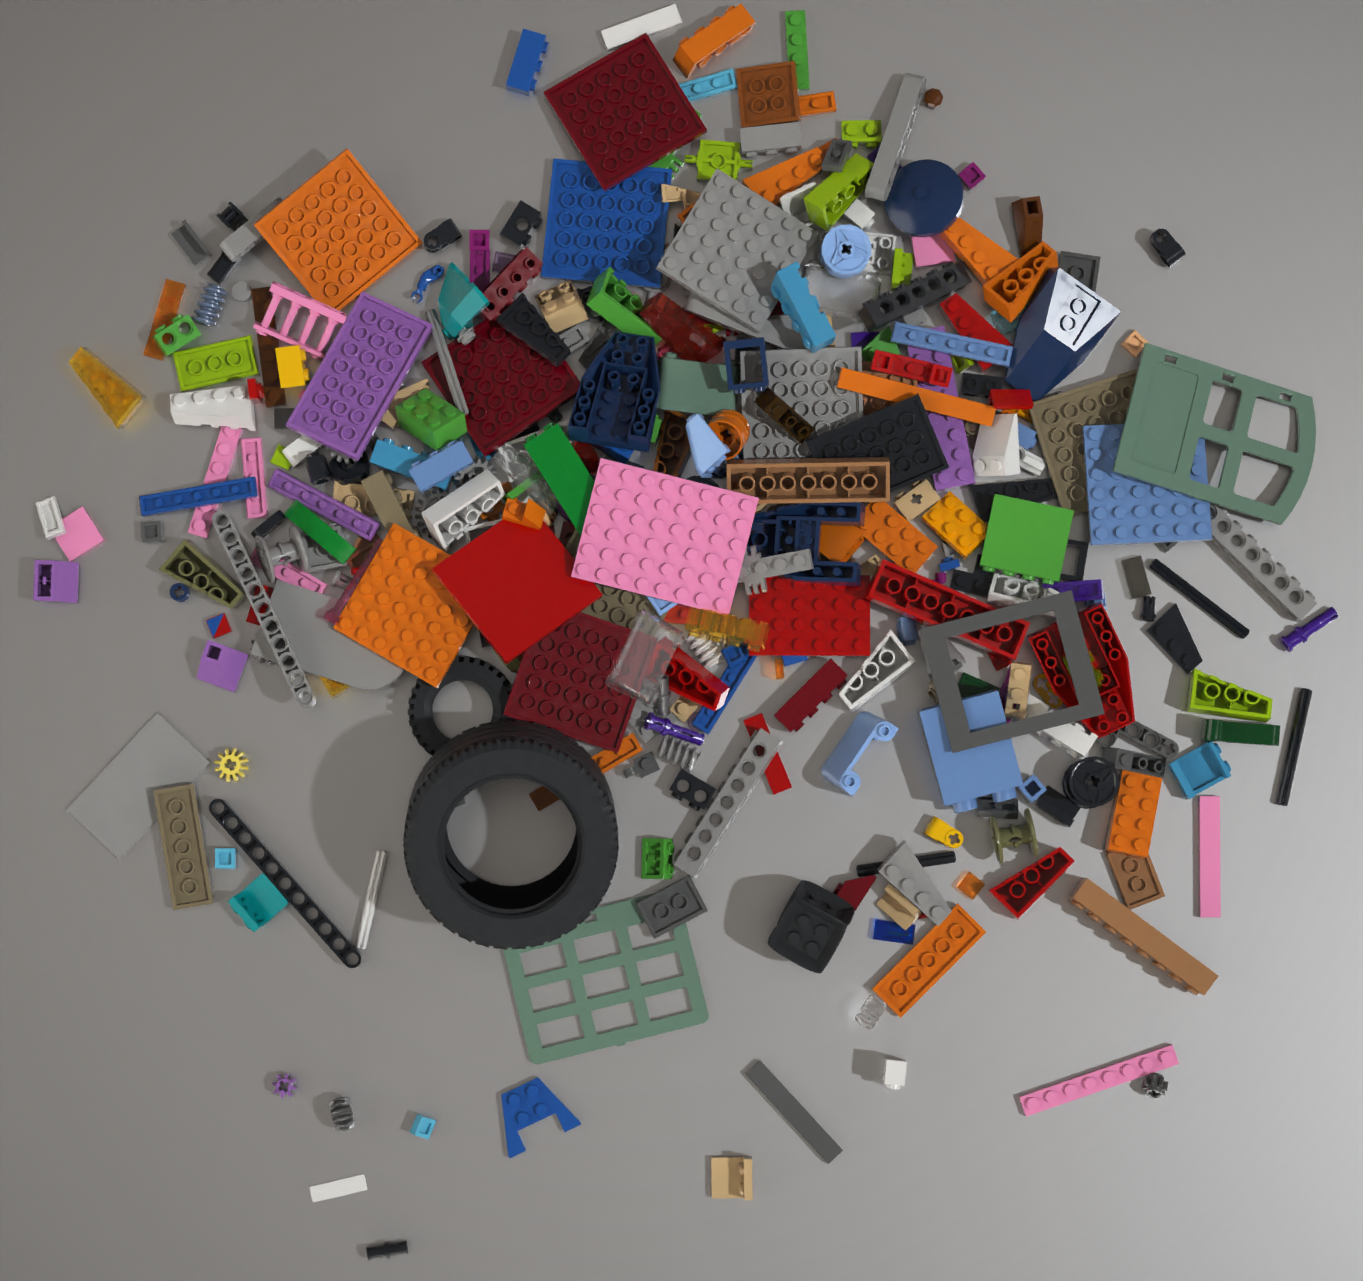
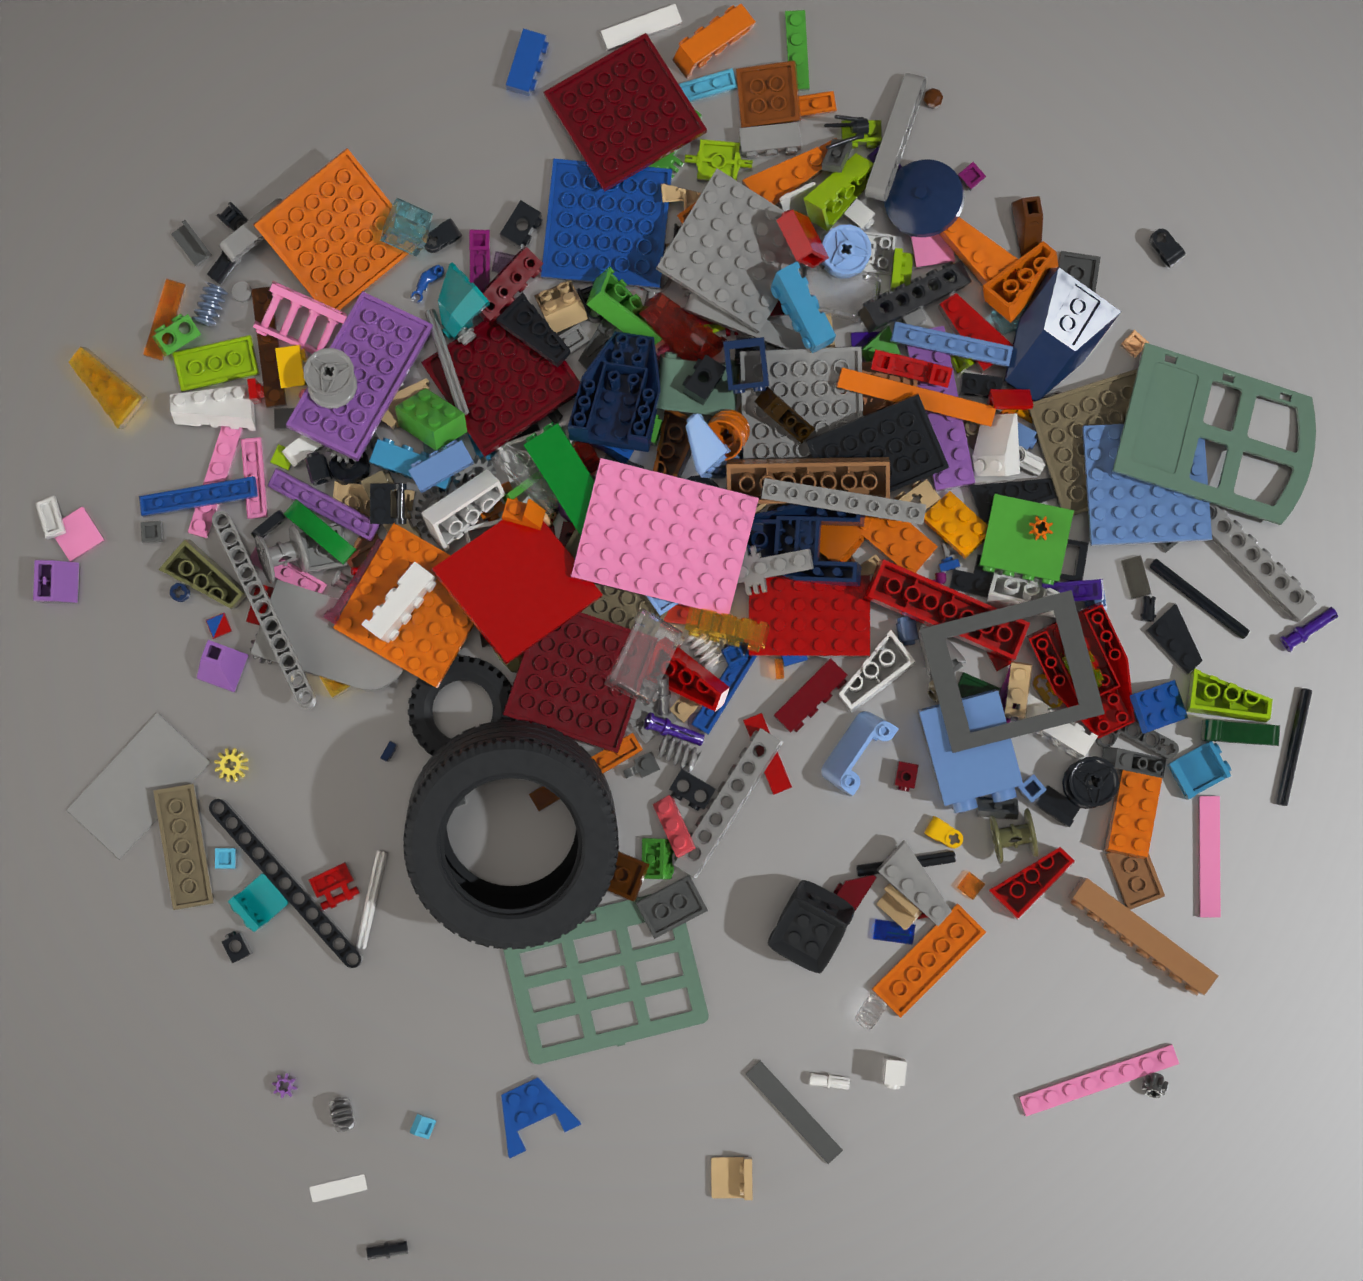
(242, 953): none -> black brick
(330, 378): none -> light grey piece
(331, 880): none -> red plate
(381, 503): none -> black plate
(389, 751): none -> dark blue tile
(400, 603): none -> white wedge
(407, 227): none -> clear light blue slope
(628, 876): none -> reddish brown plate
(674, 826): none -> coral plate
(698, 390): none -> black brick
(802, 238): none -> red brick
(829, 1081): none -> white axle
(843, 501): none -> light grey brick
(858, 125): none -> black plant
(905, 776): none -> dark red brick
(1035, 530): none -> orange gear
(1158, 706): none -> blue plate

